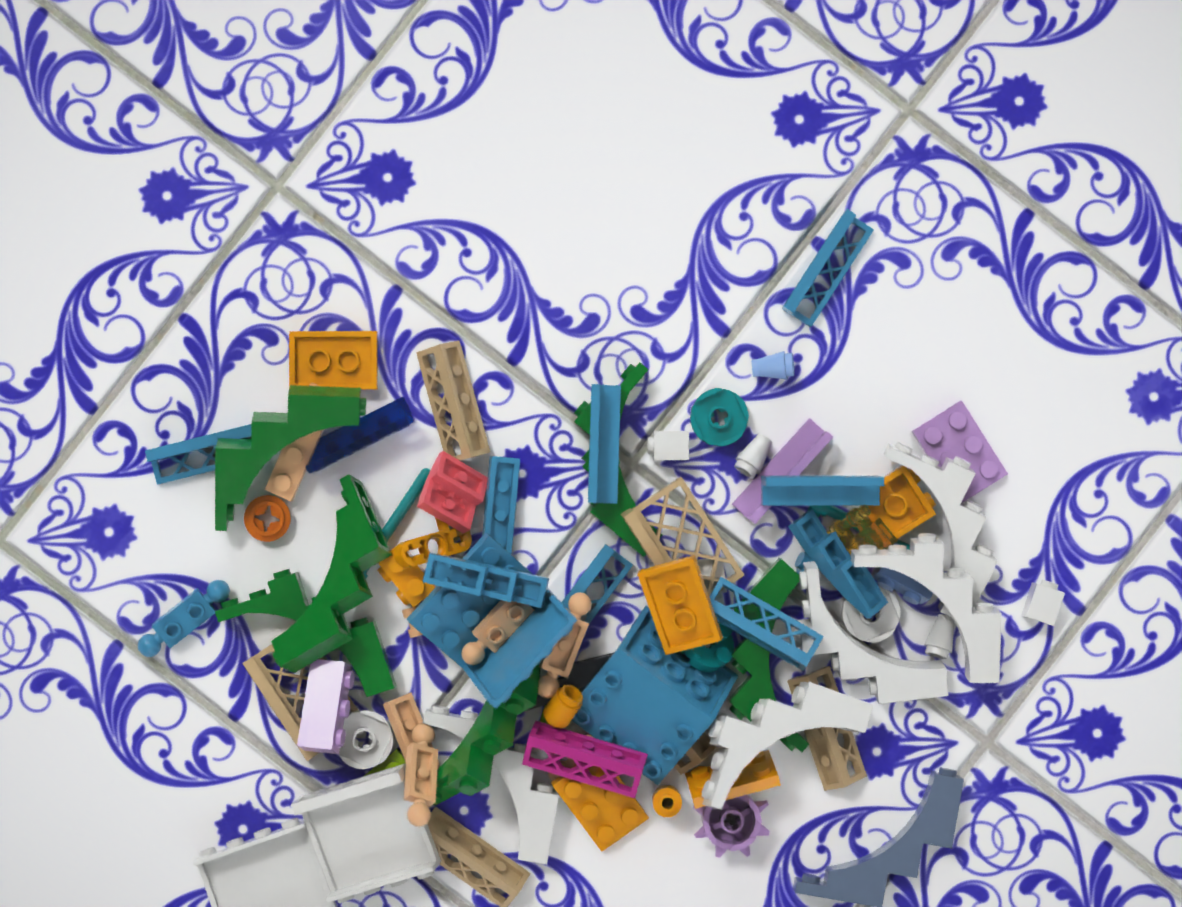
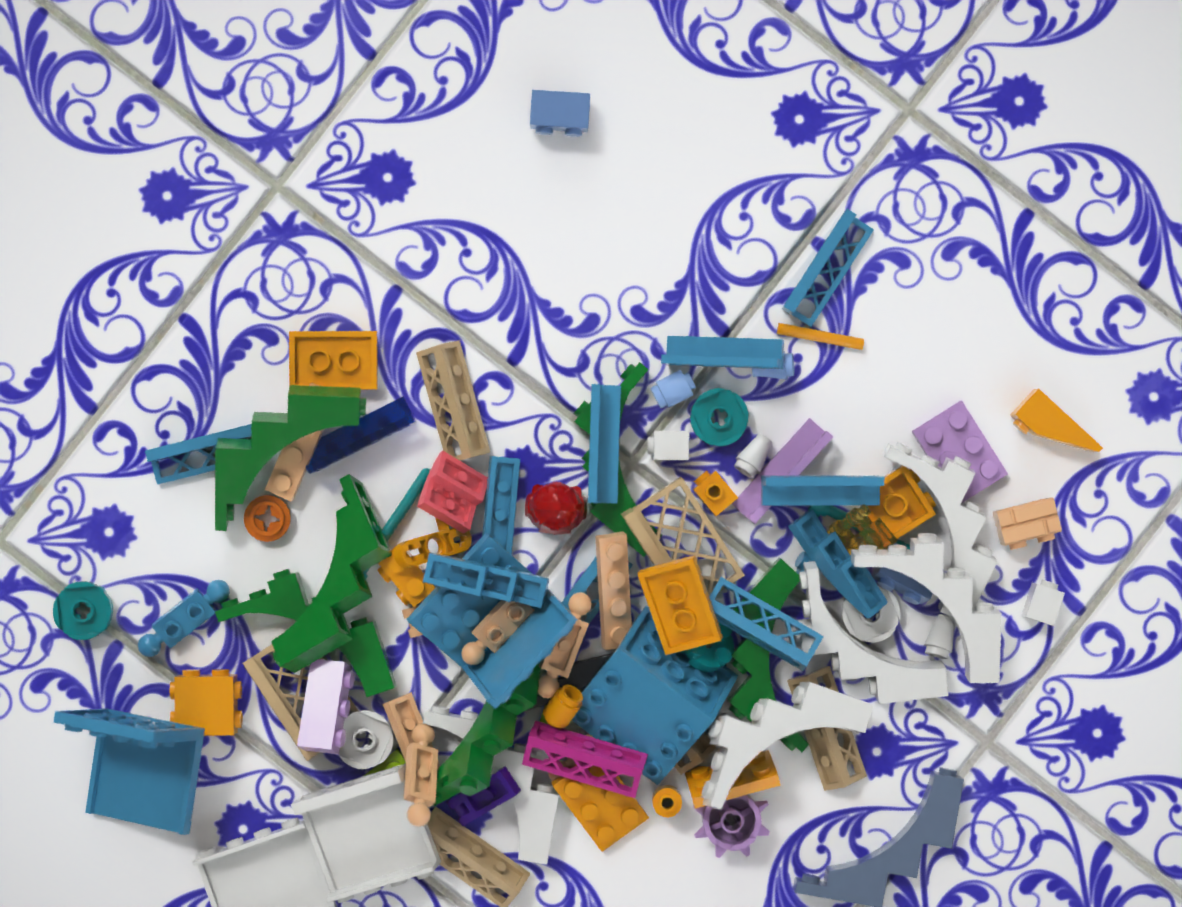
(94, 597): none -> teal plate
(140, 766): none -> dark azure bracket
(207, 701): none -> light orange brick
(501, 789): none -> dark purple plate
(556, 507): none -> red helmet
(559, 112): none -> medium blue brick
(613, 588): none -> light nougat plate
(673, 389): none -> light blue brick
(714, 492): none -> light orange brick
(724, 352): none -> dark azure fence
(820, 336): none -> light orange bar
(1026, 522): none -> light nougat brick
(1047, 420): none -> light orange slope

